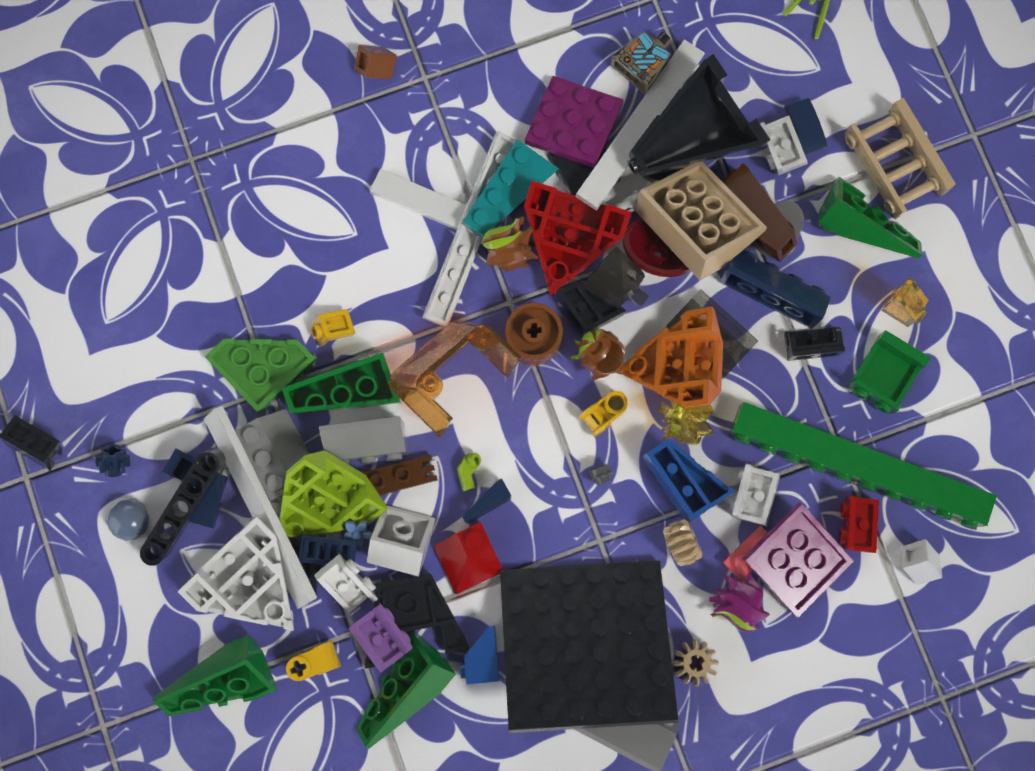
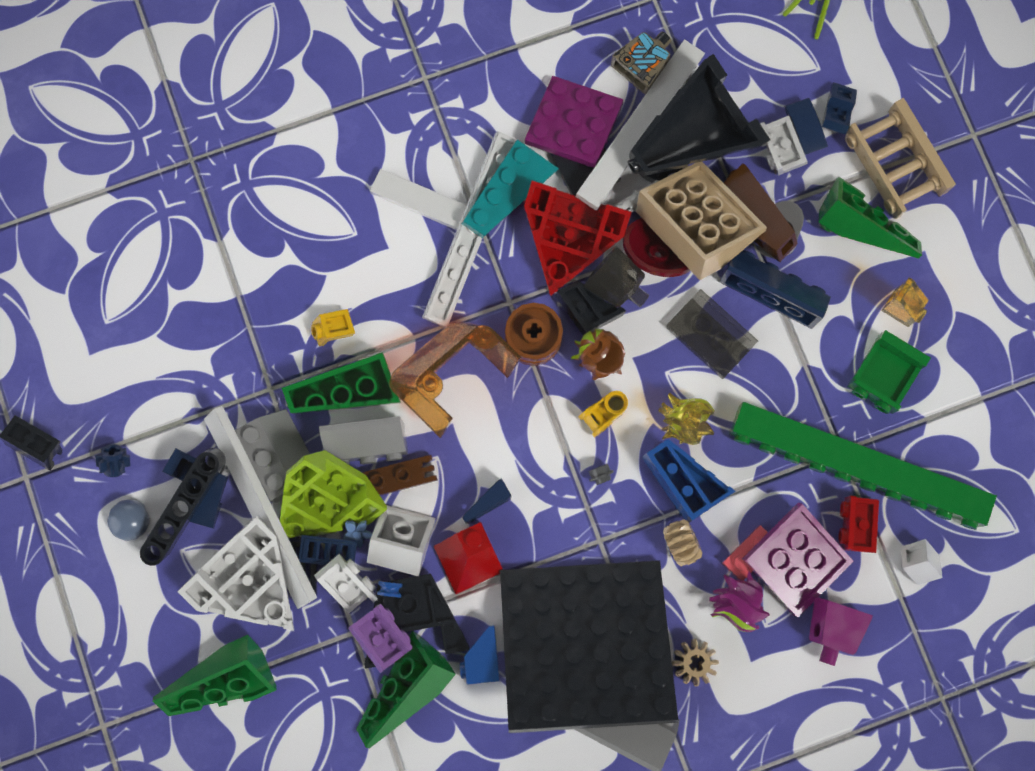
(260, 367): bright green plate -> none
(317, 661): yellow piece -> none
(375, 62): dark orange panel -> none
(389, 589): none -> blue bush
(466, 469): lime arm -> none
(509, 246): dark orange hair -> none
(682, 360): orange wedge -> none
(754, 495): white bracket -> none
(814, 343): black hinge -> none
(837, 629): none -> magenta torso
(839, 108): none -> dark blue slope

